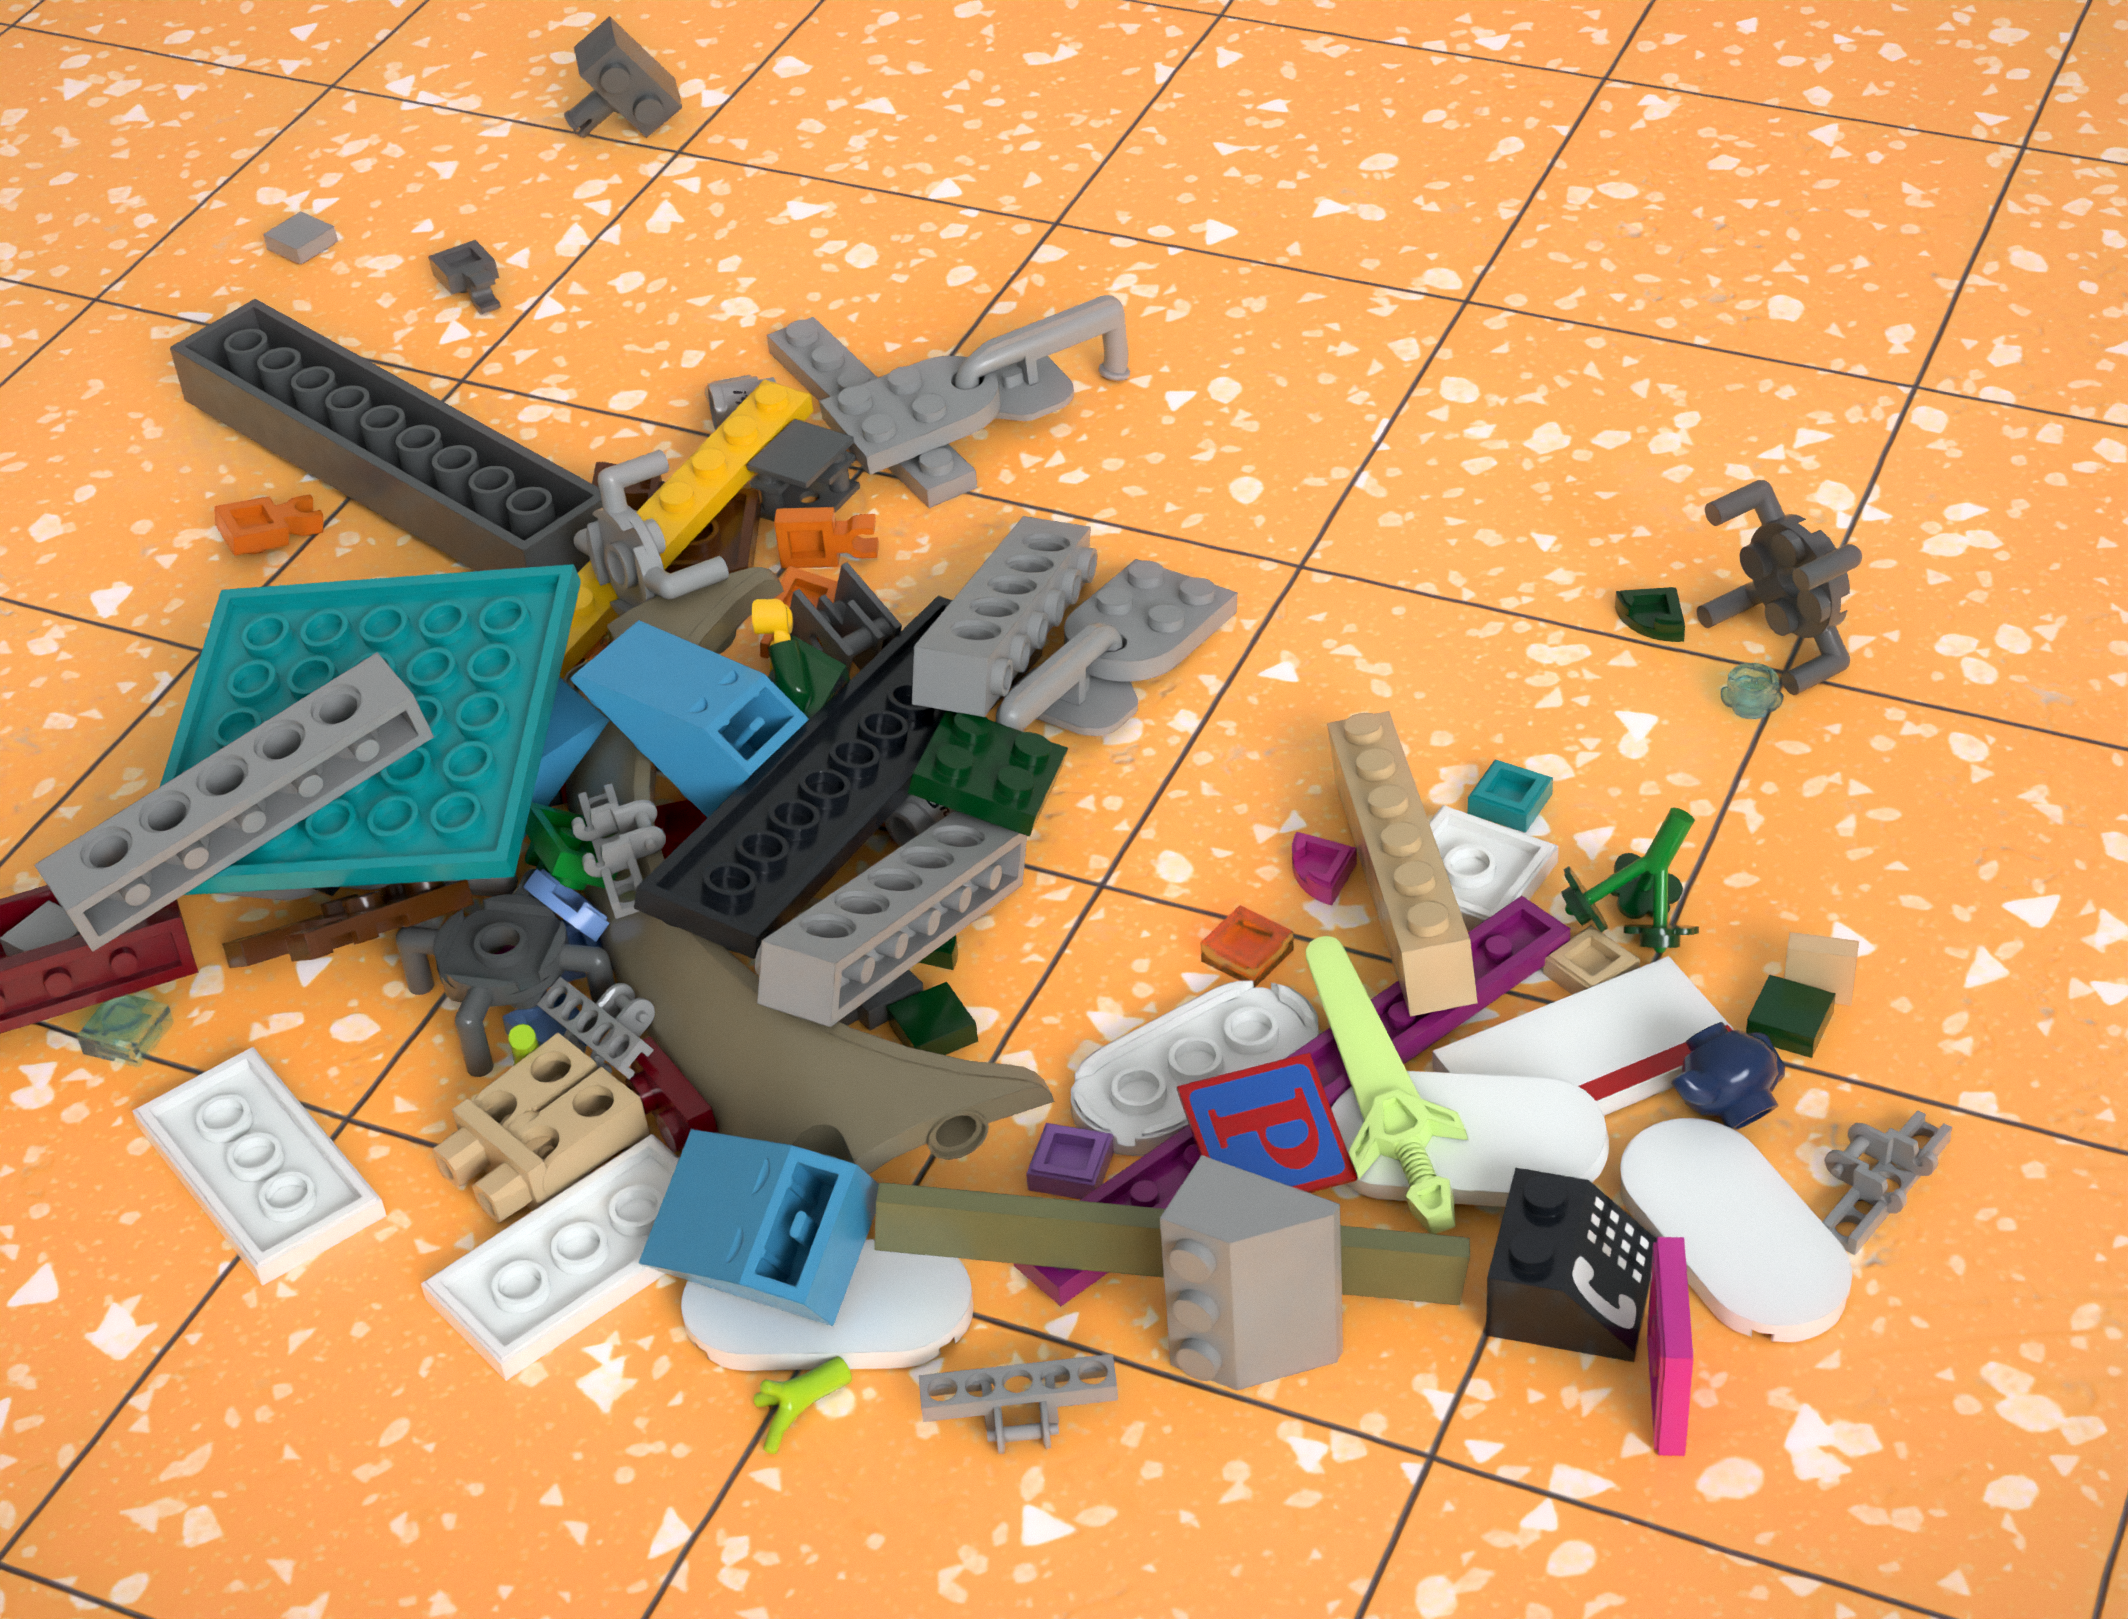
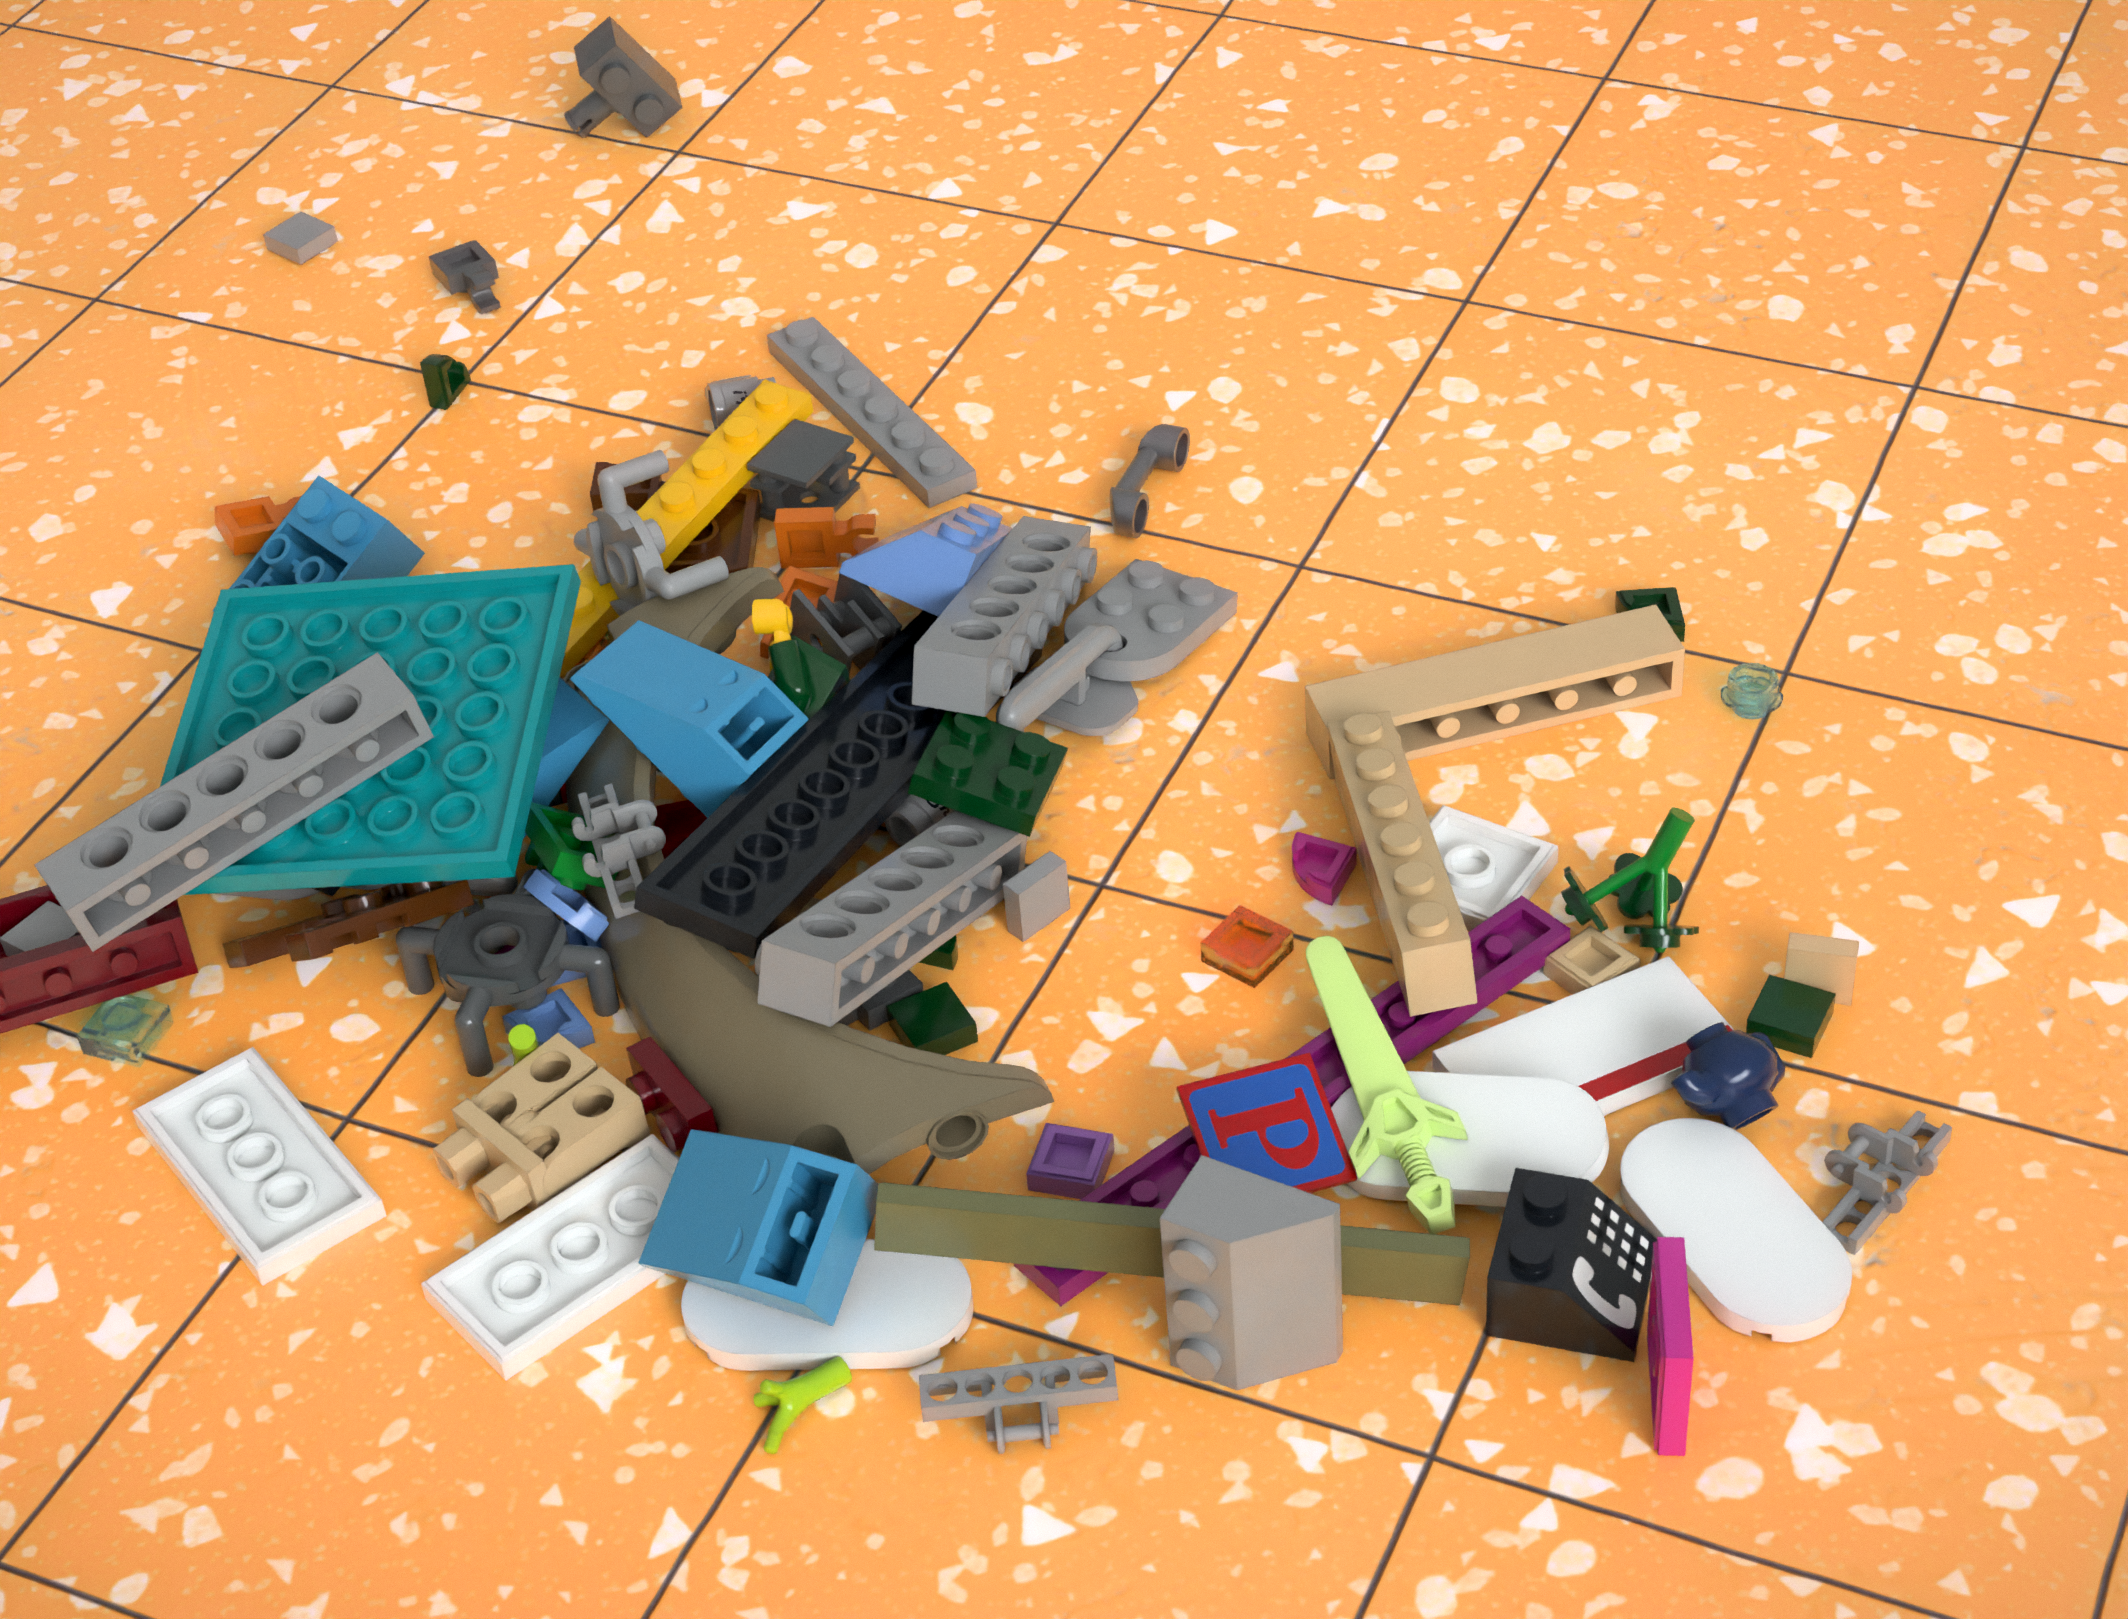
(330, 540): none -> dark azure slope
(385, 442): dark grey brick -> none
(443, 379): none -> dark green tile
(614, 1011): light grey piece -> none
(931, 559): none -> medium blue slope
(959, 395): light grey plate -> none
(1036, 896): none -> light grey tile
(1134, 1079): white tile -> none
(1160, 448): none -> flat silver bar
(1509, 685): none -> tan brick
(1510, 795): teal tile -> none
(1793, 575): dark grey plate -> none

